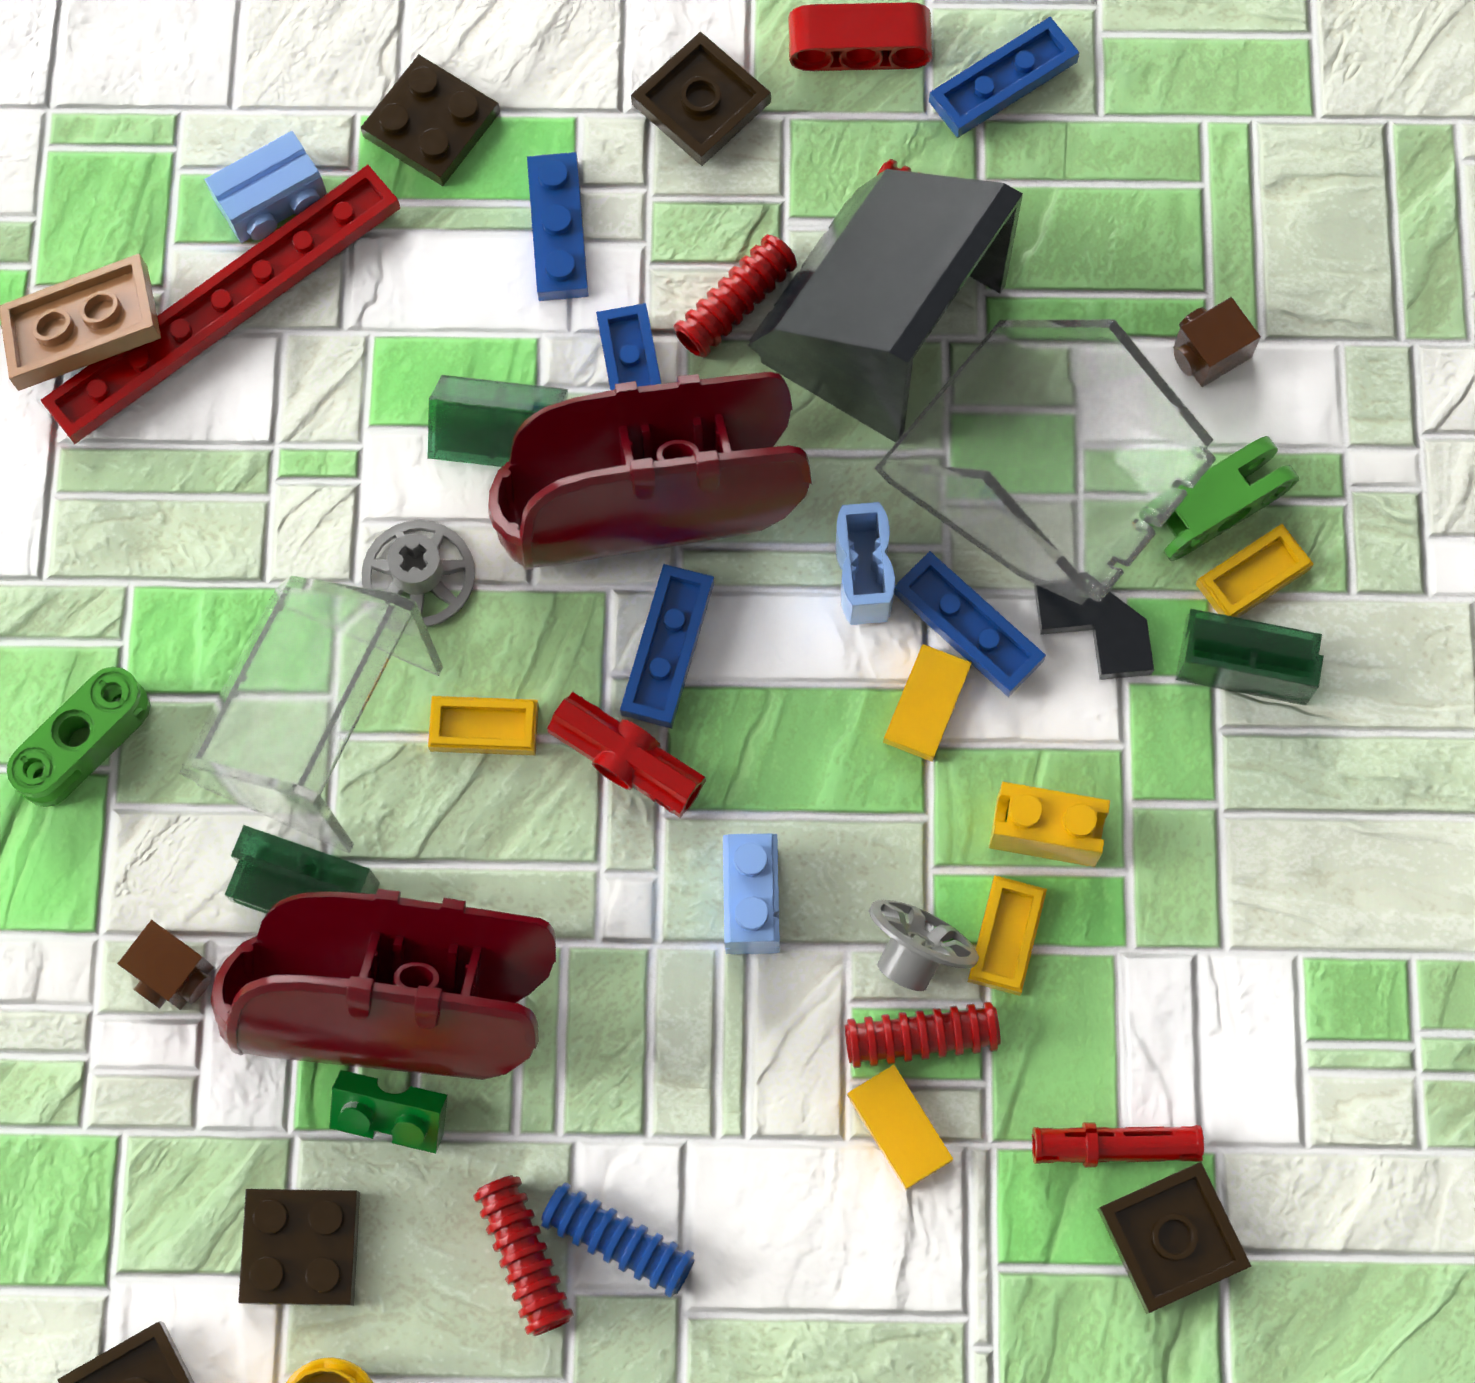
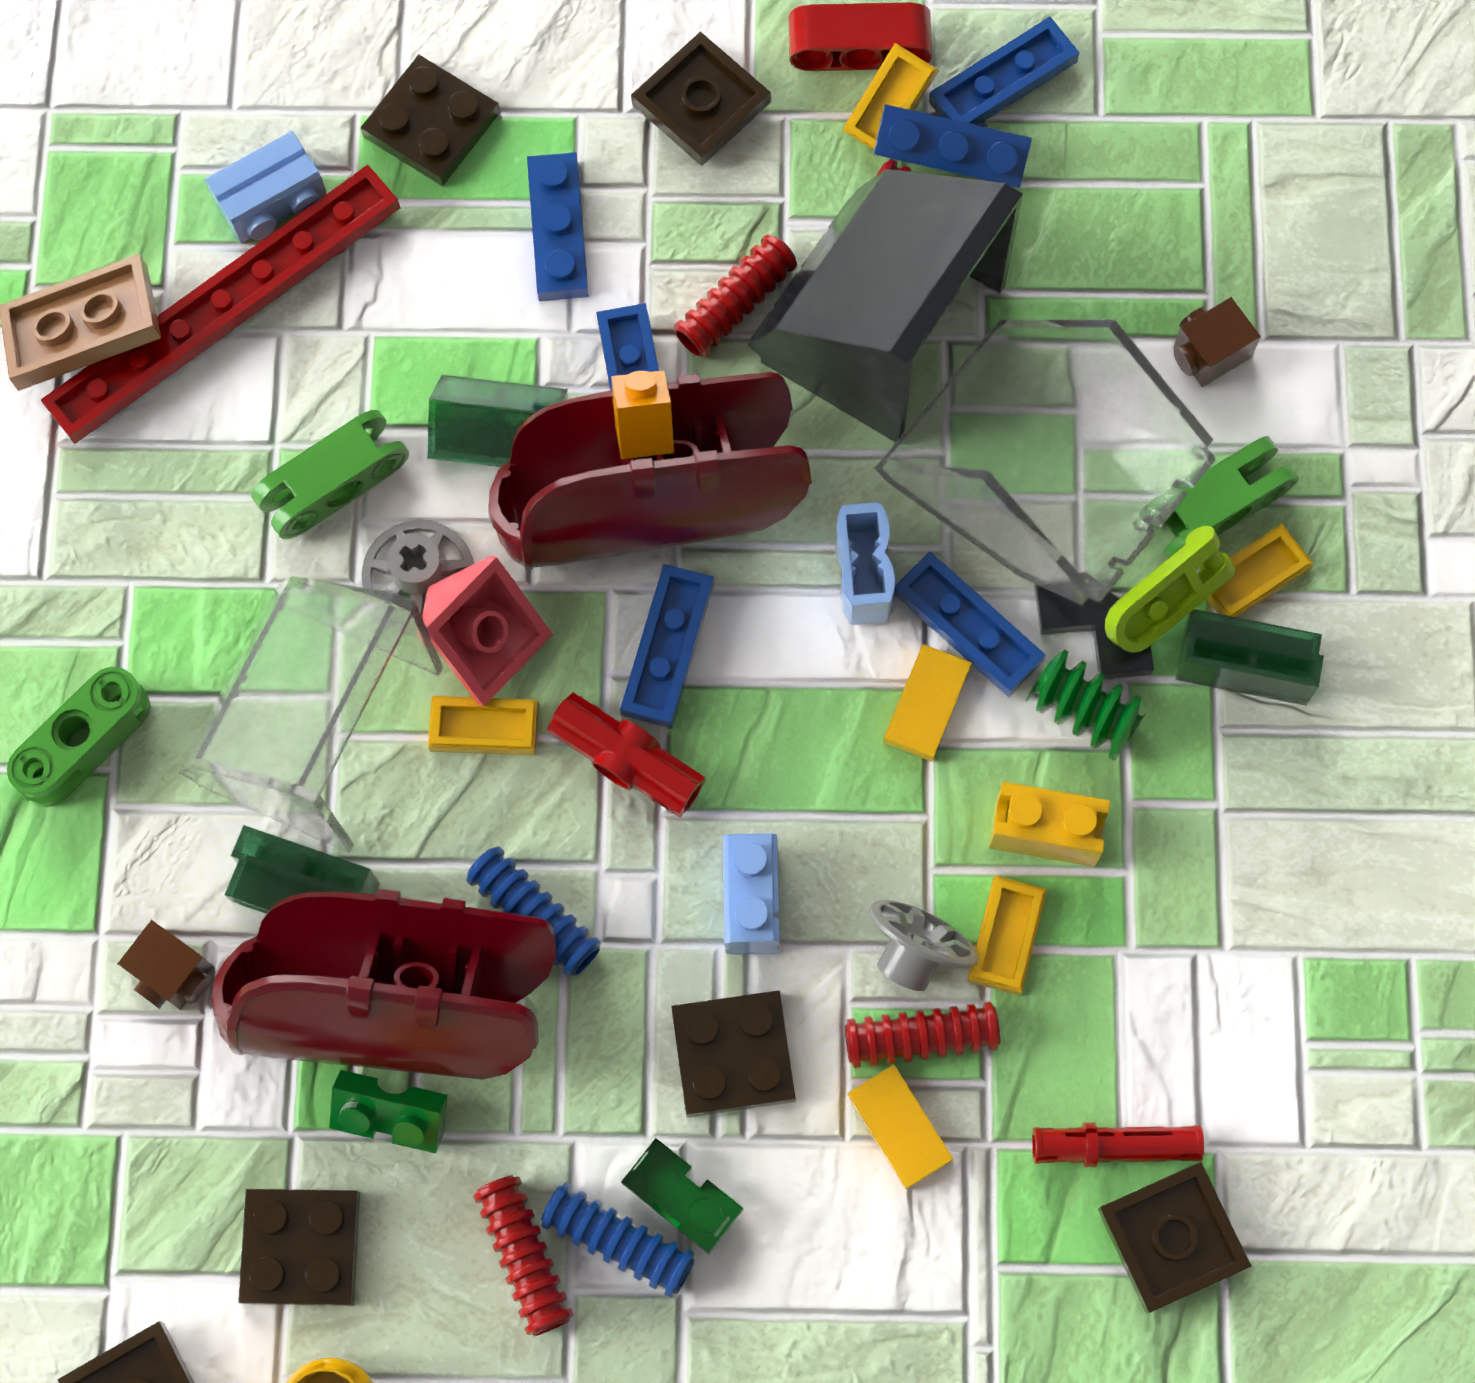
(328, 475): none -> bright green piece
(483, 626): none -> coral slope
(519, 896): none -> blue piece
(642, 414): none -> light orange brick
(697, 1212): none -> green piece
(733, 1053): none -> dark brown plate
(899, 83): none -> yellow tile
(952, 145): none -> blue plate
(1087, 704): none -> green piece
(1170, 592): none -> lime plate

